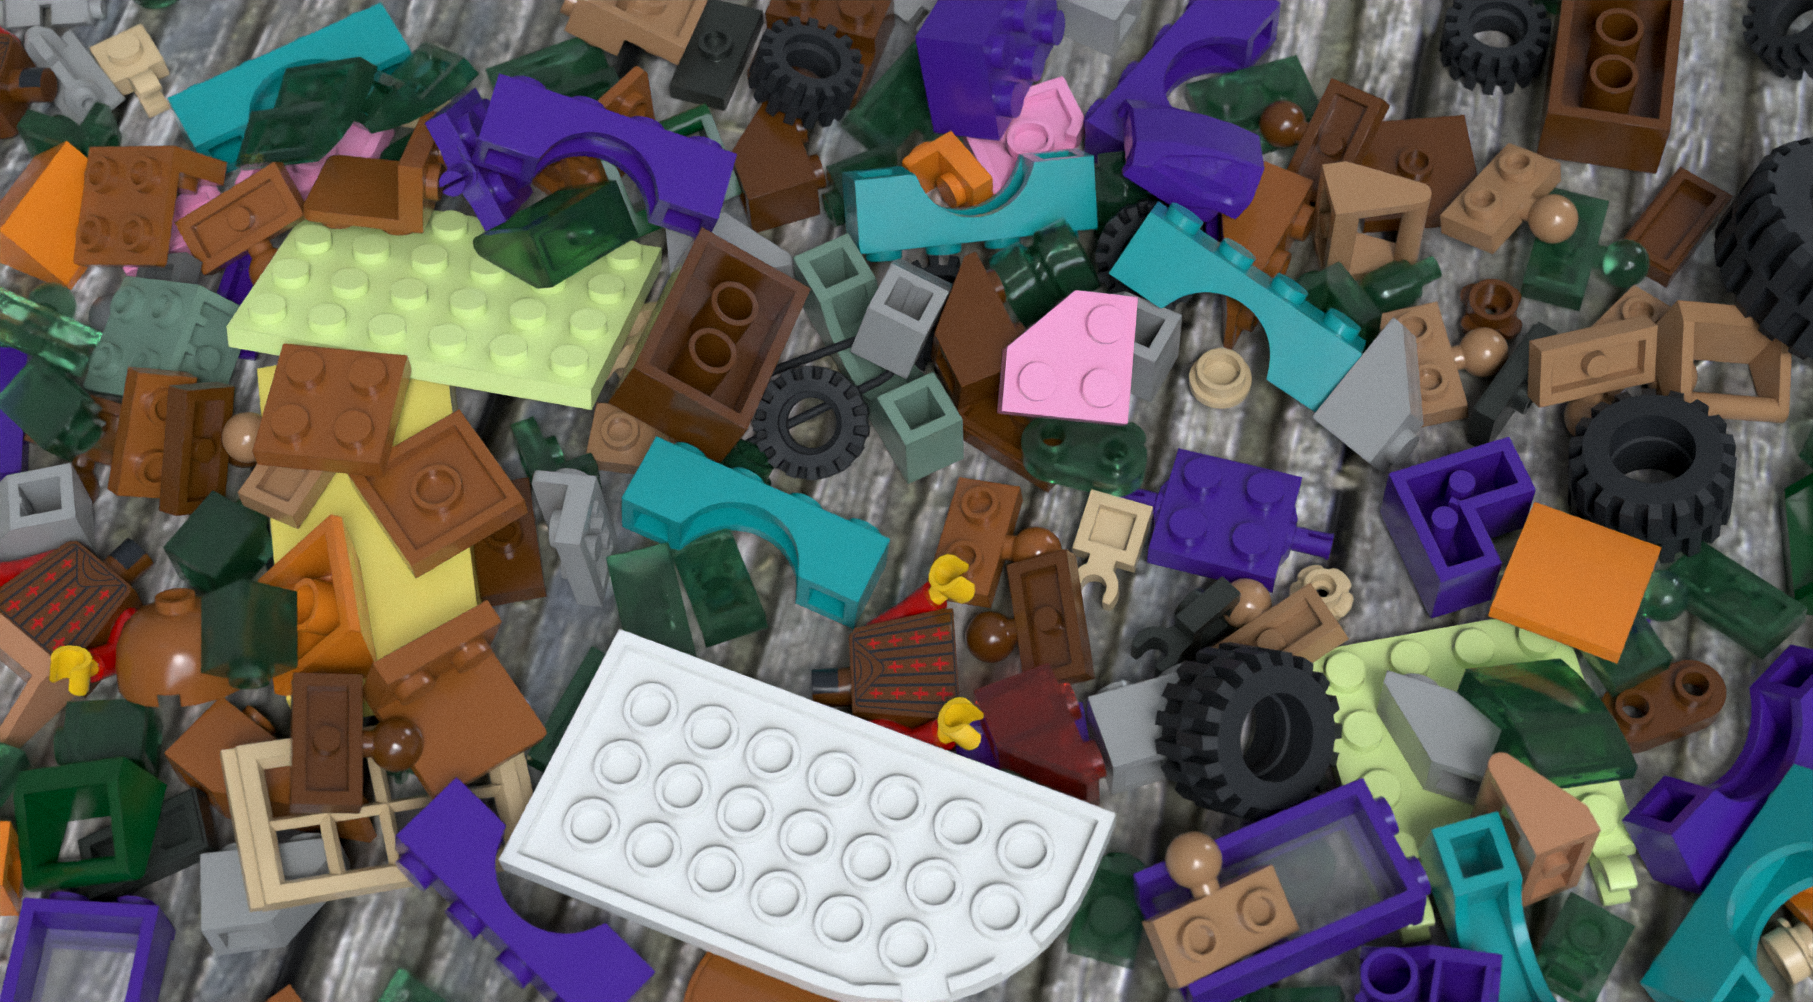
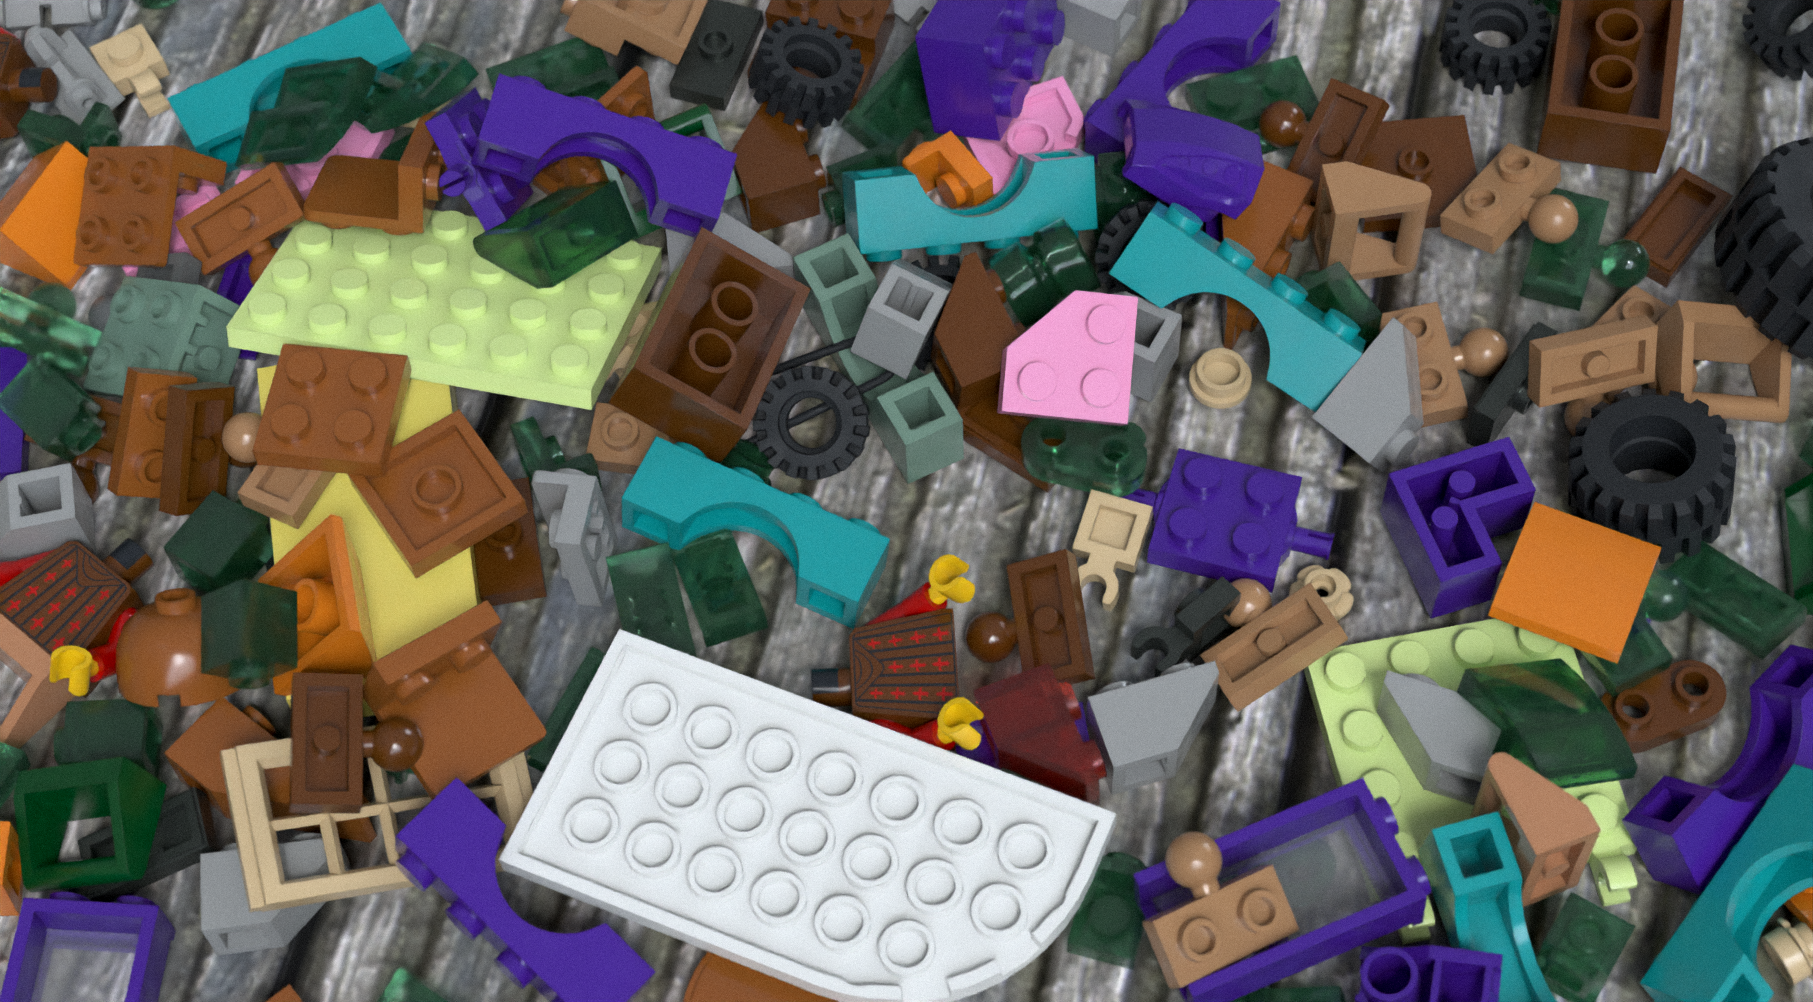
(982, 531): dark orange plate -> none
(1206, 723): black tyre -> none
(1399, 283): clear green cylinder -> none
(1495, 296): reddish brown plate -> none

